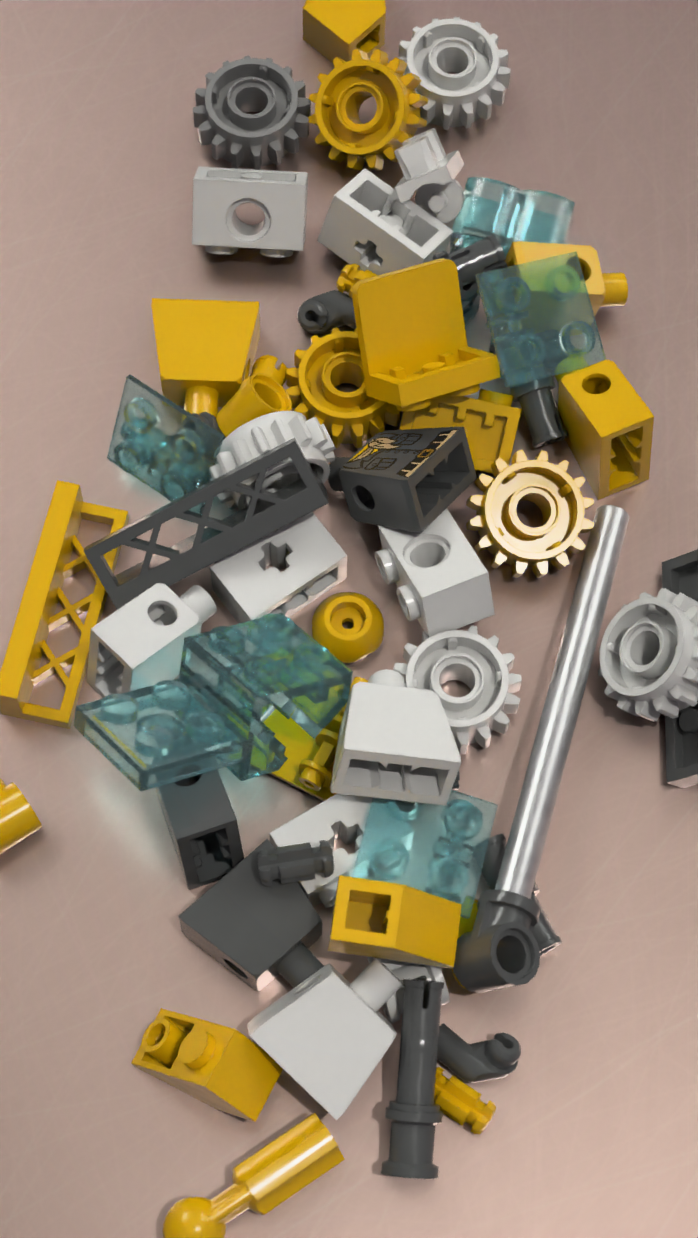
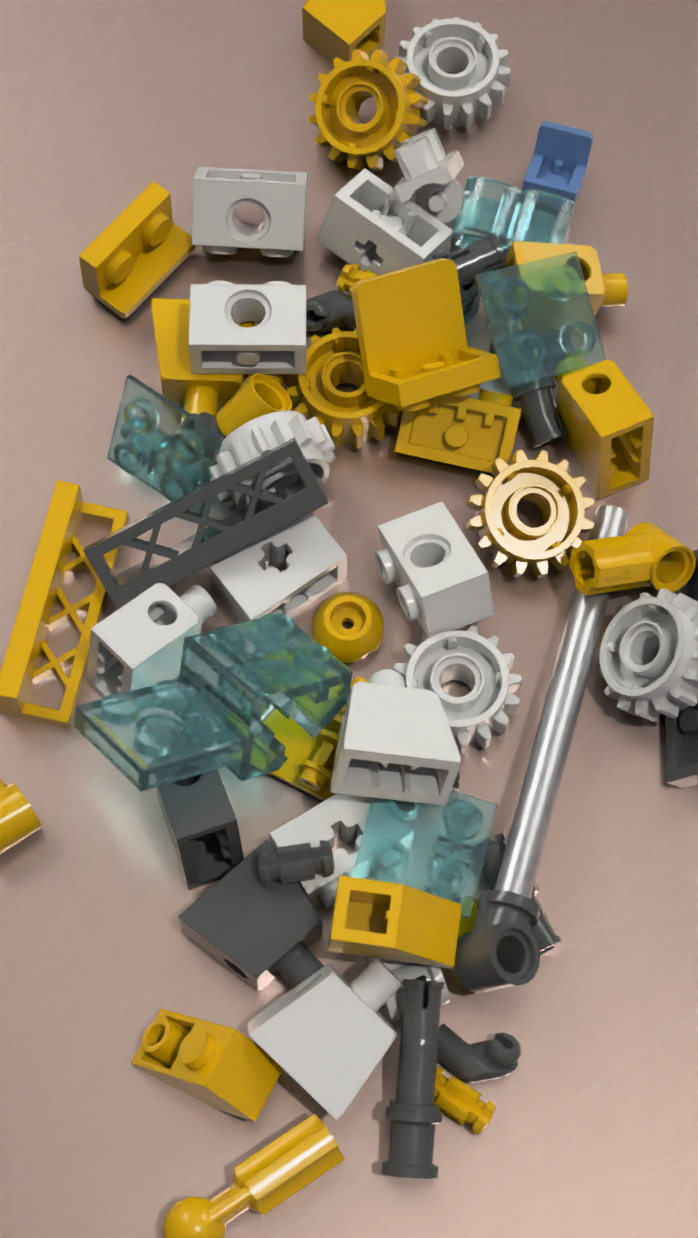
(135, 253): none -> yellow bracket
(224, 347): none -> white brick
(252, 87): light grey gear -> none
(405, 476): dark grey torso -> none
(559, 160): none -> medium blue bracket
(633, 560): none -> yellow piece

